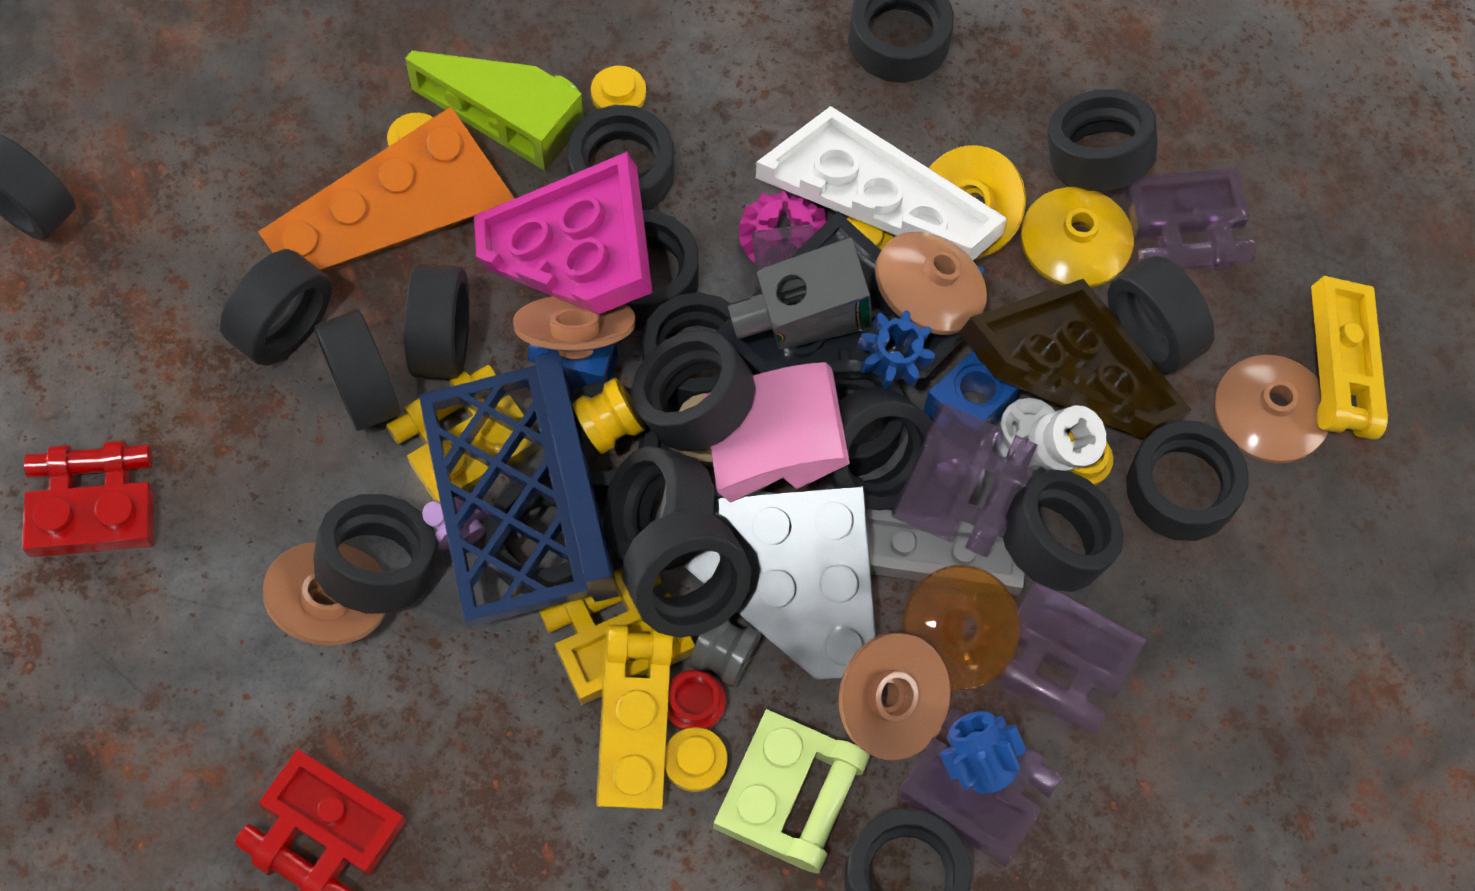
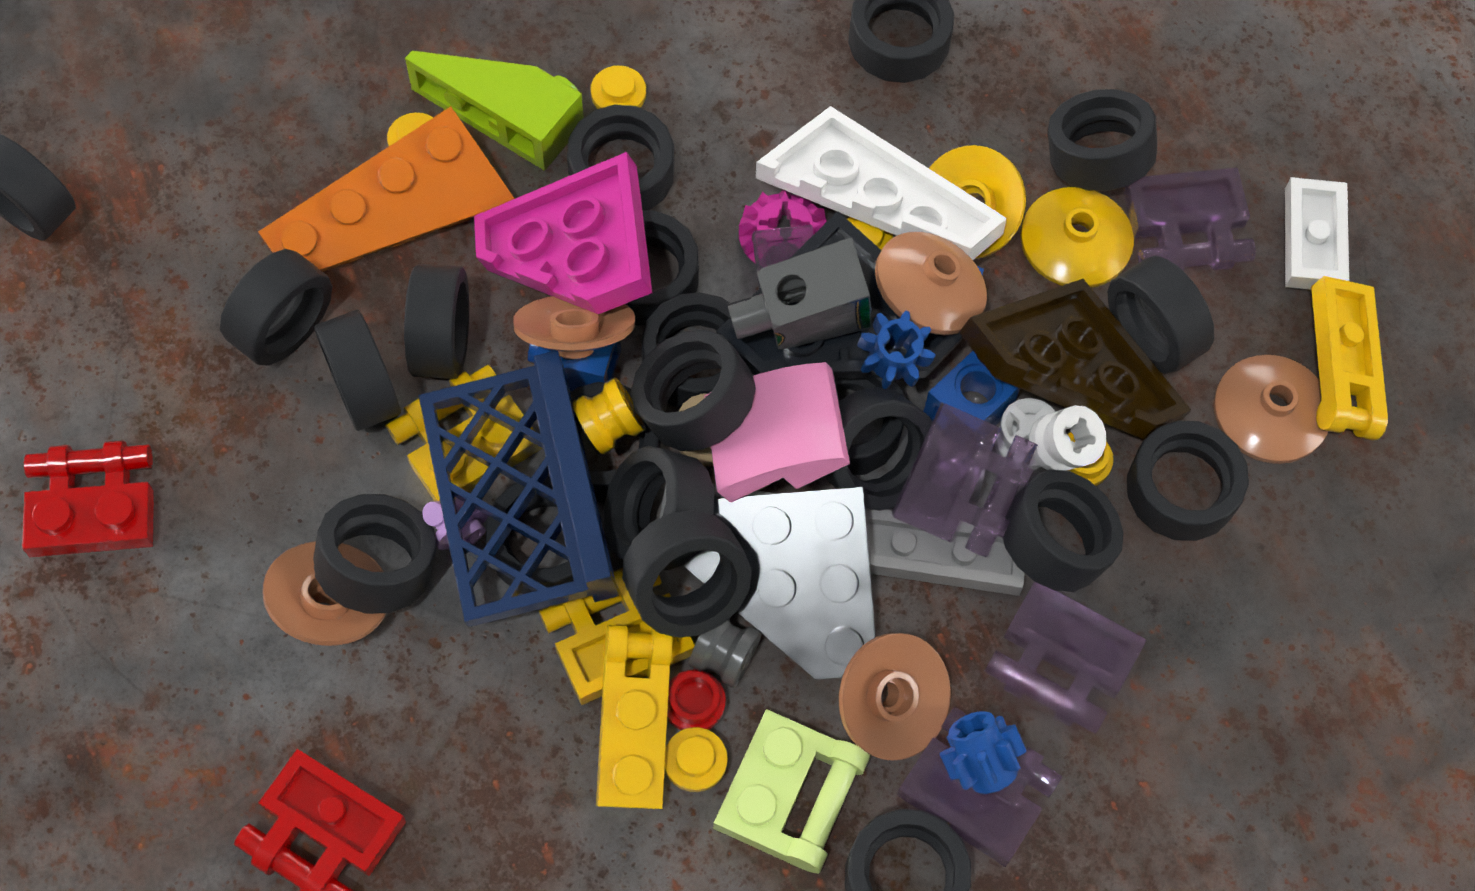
(938, 613): clear orange dish -> none
(1315, 232): none -> white plate

